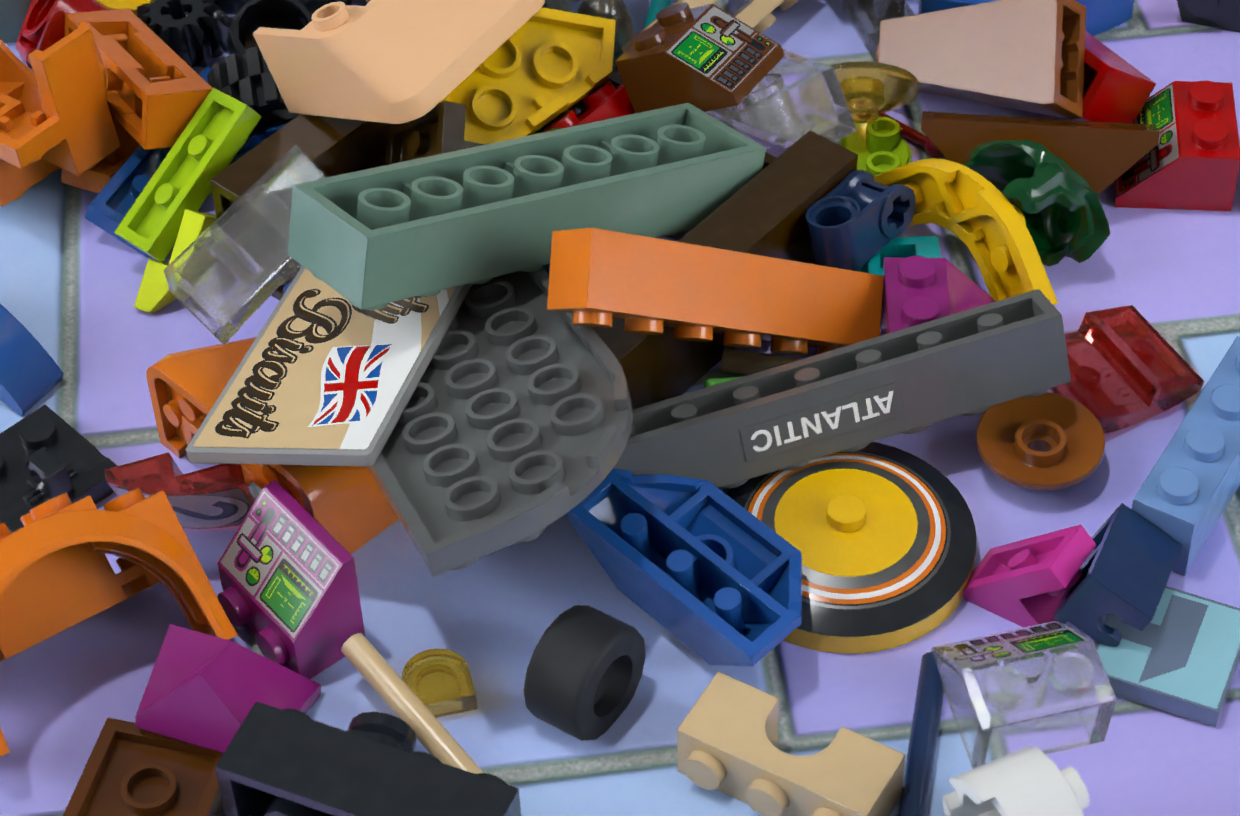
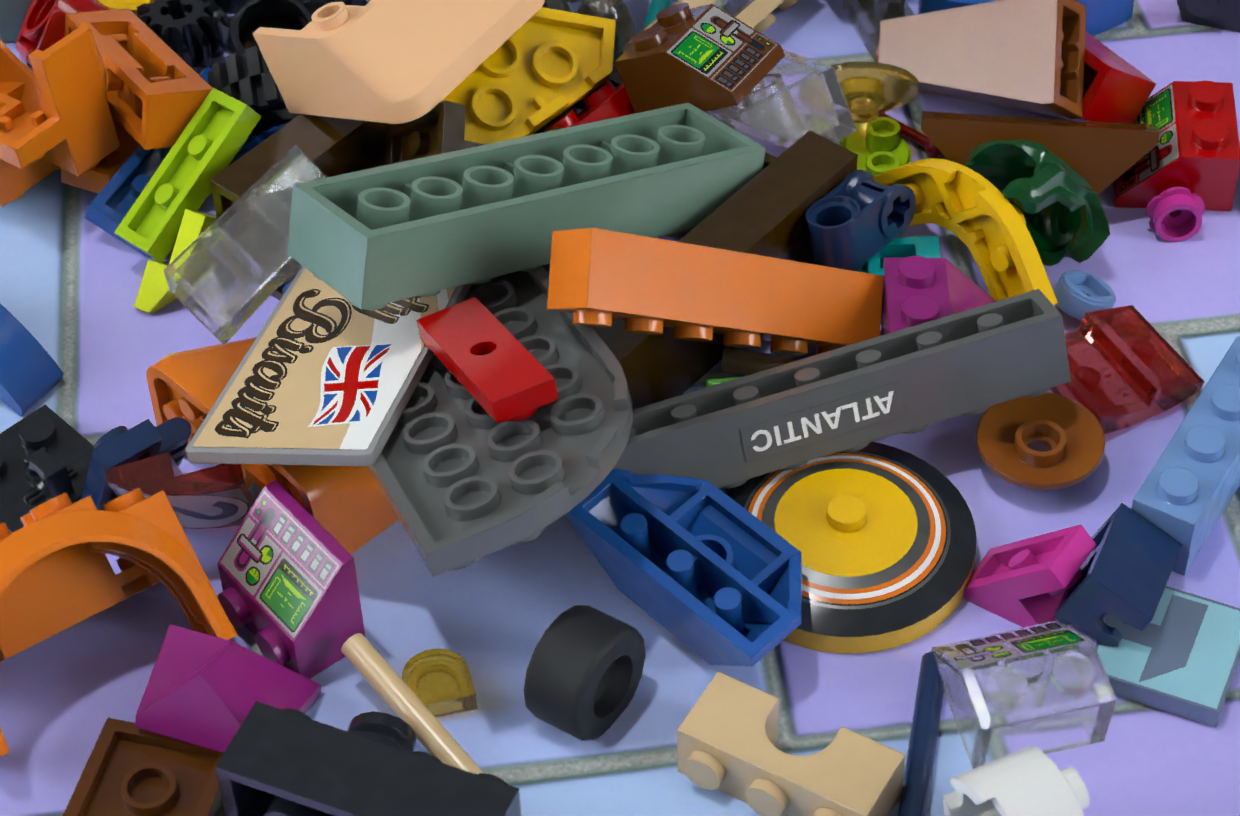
(127, 446): none -> dark blue hinge
(488, 361): none -> red tile
(1082, 293): none -> medium blue tile
(1179, 224): none -> dark pink plate

